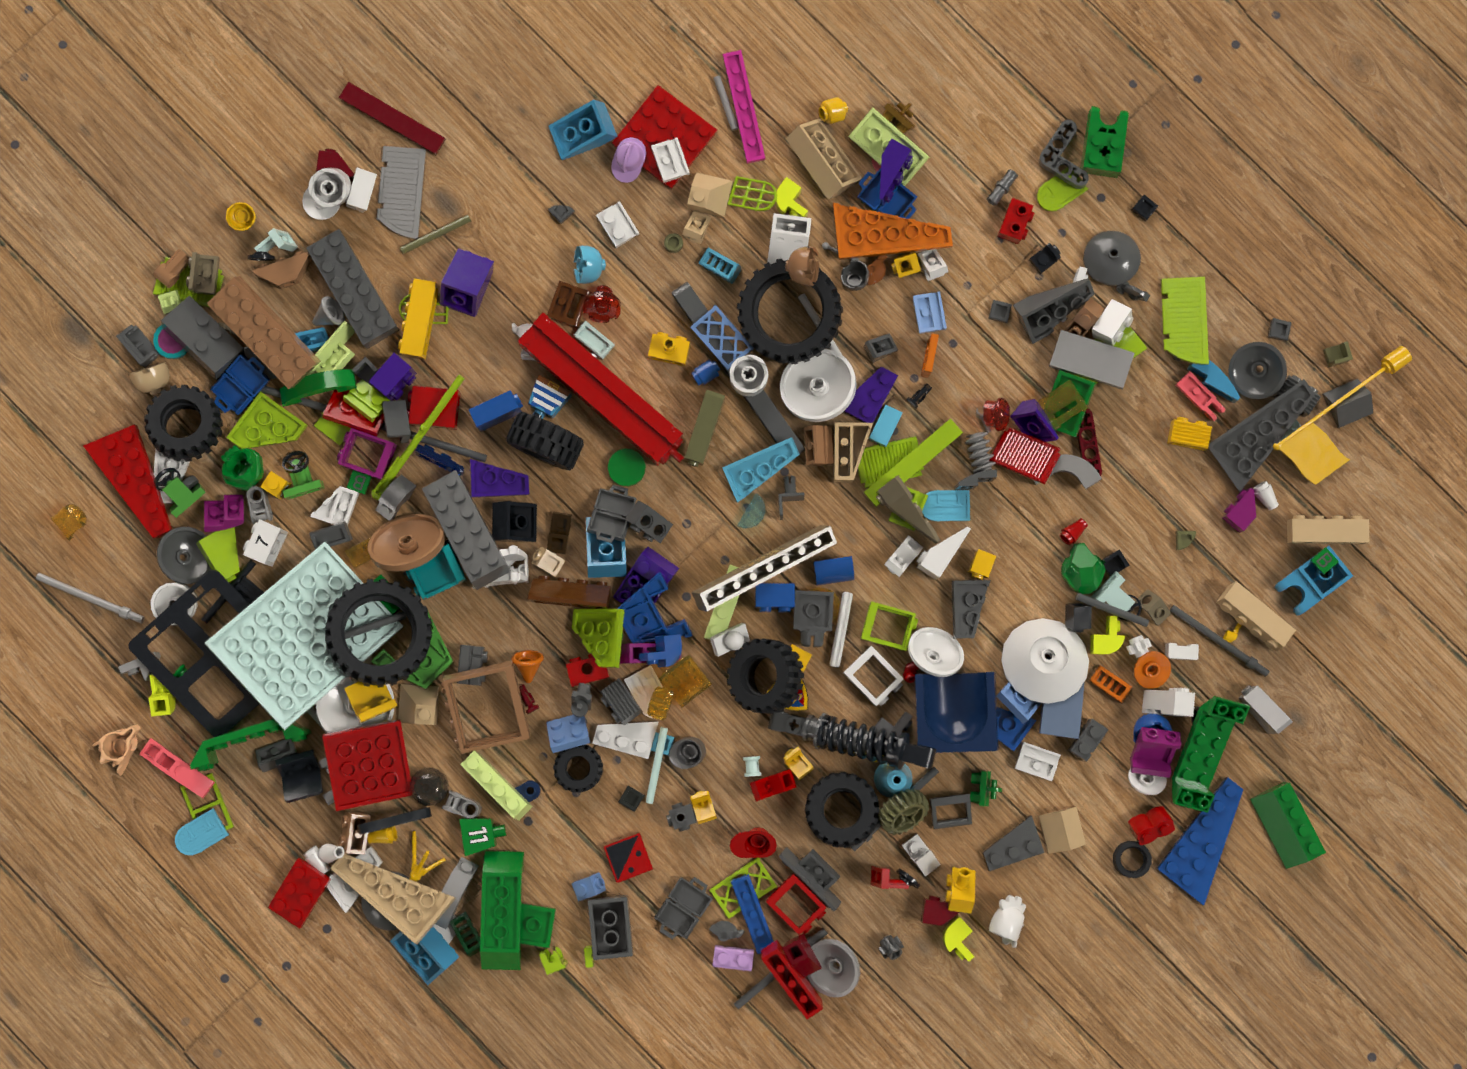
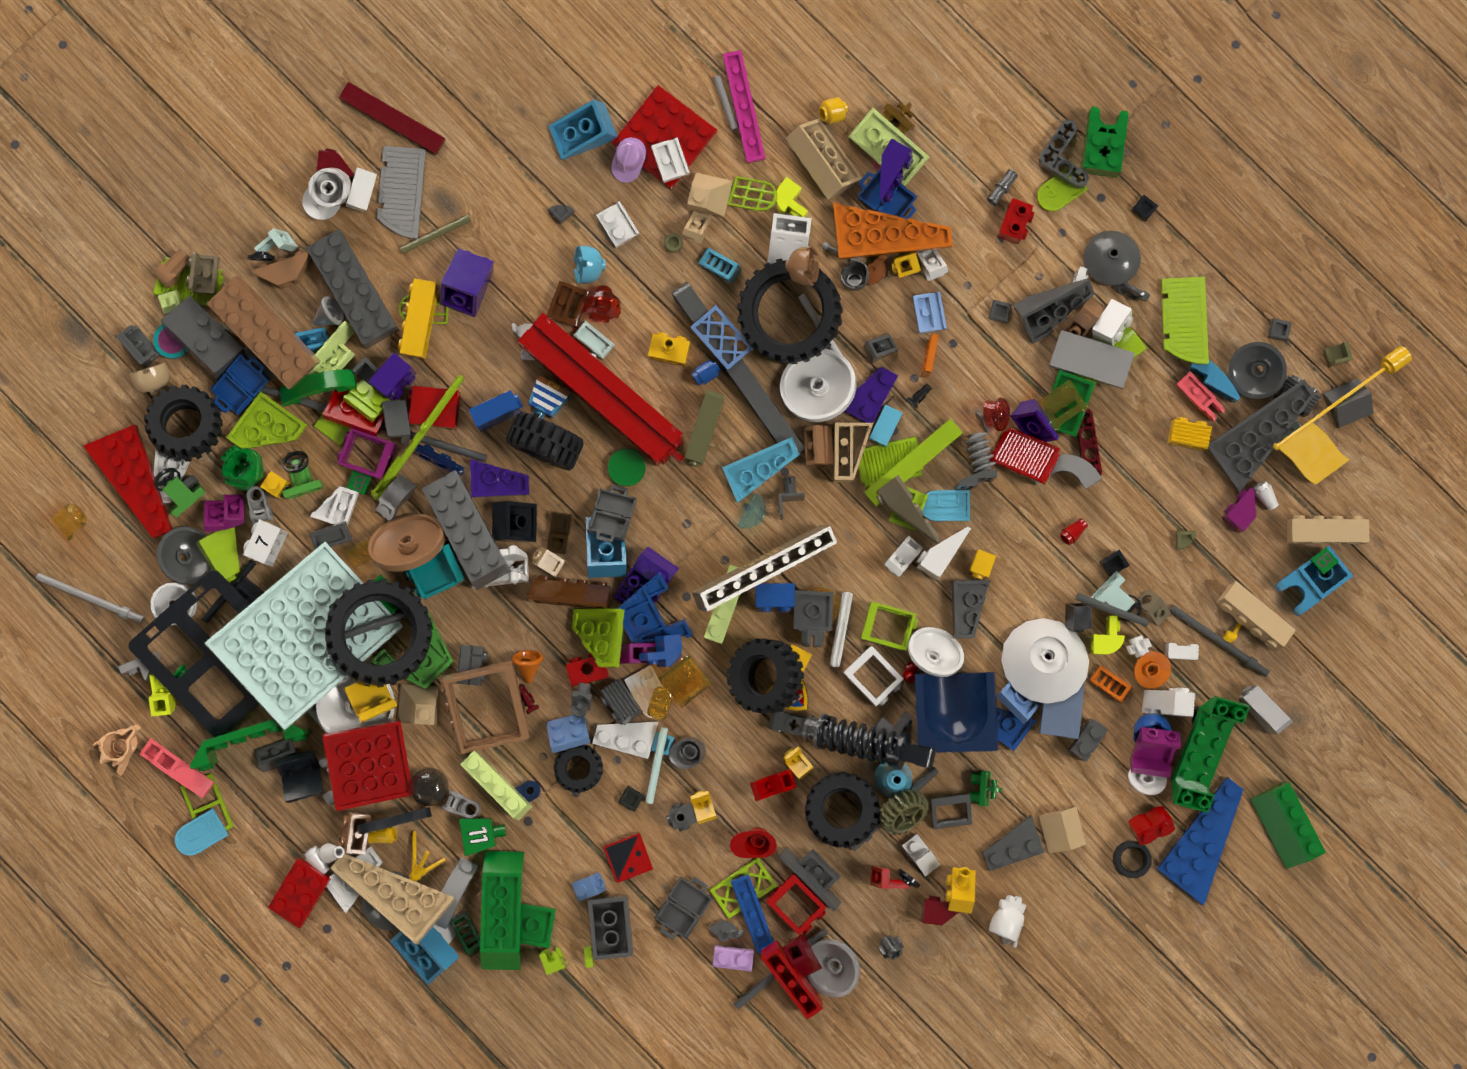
(240, 216): yellow hair -> none
(648, 522): dark grey brick -> none
(730, 639): white tile -> none
(743, 366): white brick -> none
(752, 766): light aqua bush -> none
(834, 570): blue brick -> none
(953, 936): neon yellow brick -> none
(1037, 761): white plate -> none
(1045, 258): black bracket -> none
(1082, 570): green helmet -> none

